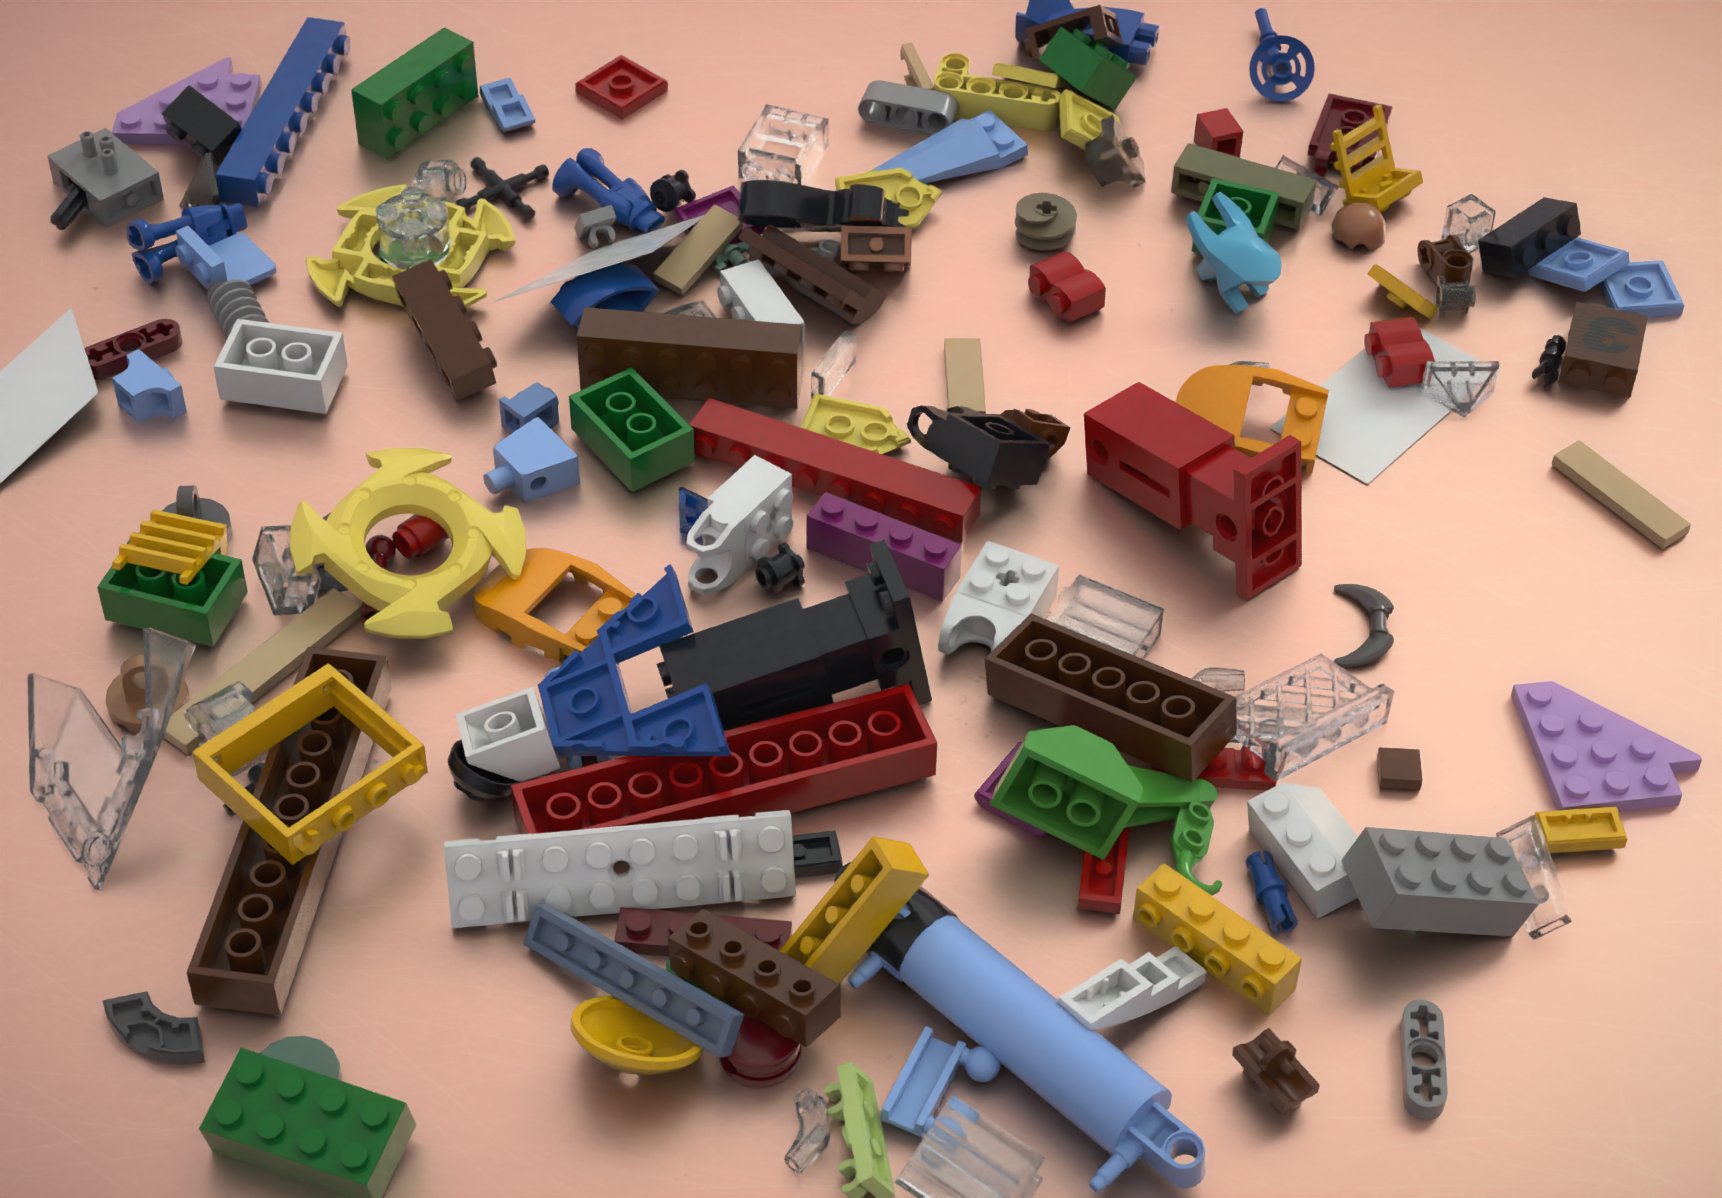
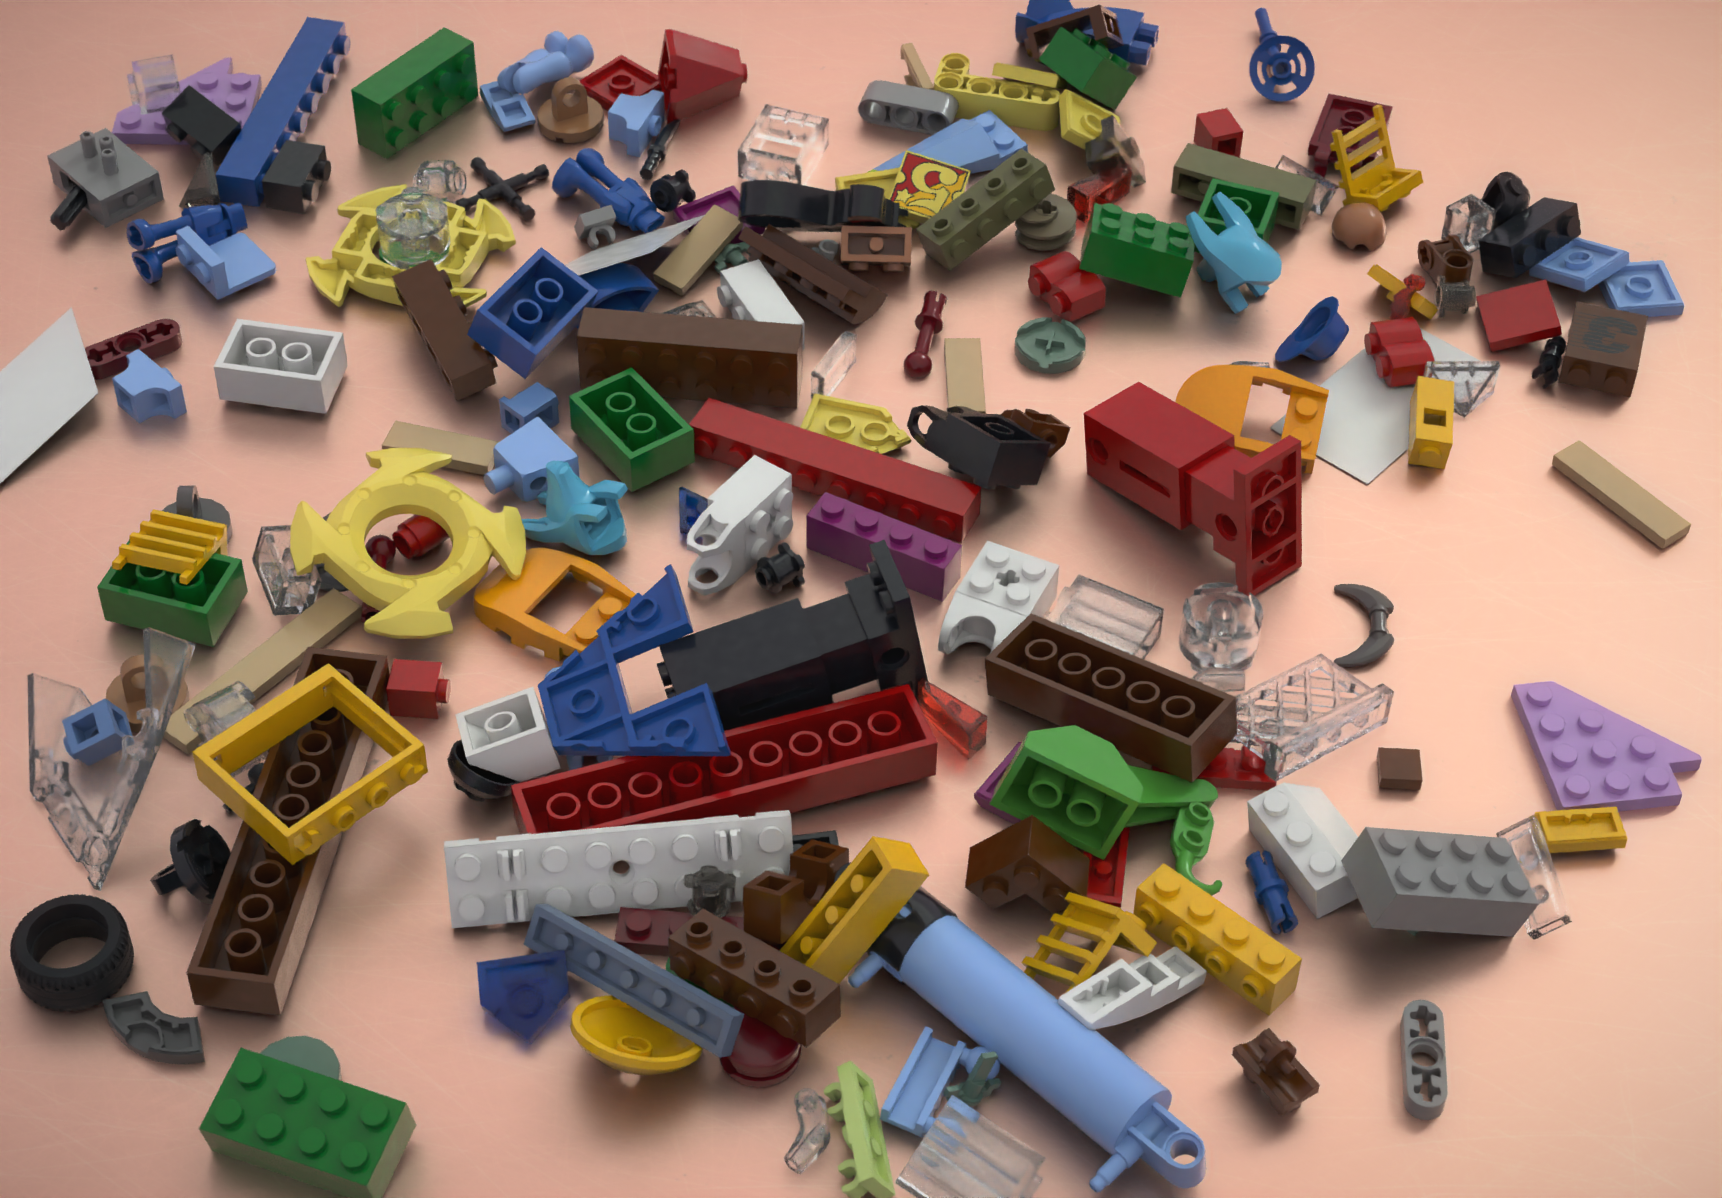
(79, 985): none -> black tyre
(95, 732): none -> medium blue brick
(153, 83): none -> clear brick
(198, 861): none -> black tile
(234, 301): light grey piece -> none
(296, 177): none -> black brick
(417, 689): none -> red brick
(467, 452): none -> tan tile
(524, 990): none -> clear blue plate
(532, 312): none -> blue brick
(548, 65): none -> light blue piece
(570, 115): none -> medium nougat tile
(579, 513): none -> medium azure piece
(636, 120): none -> light blue brick
(658, 151): none -> black piece
(697, 74): none -> red slope
(709, 890): none -> clear smoke brick
(779, 903): none -> reddish brown arch
(927, 185): none -> tile
(929, 323): none -> dark red pin
(953, 718): none -> clear red slope
(974, 1087): none -> sand green piece
(985, 209): none -> olive brick
(1027, 861): none -> reddish brown brick
(1050, 345): none -> sand green tile
(1092, 921): none -> yellow plate
(1100, 189): none -> clear red slope
(1137, 249): none -> green brick
(1220, 627): none -> clear brick
(1317, 335): none -> blue piece
(1402, 303): none -> clear red piece
(1431, 422): none -> yellow brick
(1507, 196): none -> black cap
(1518, 315): none -> red tile

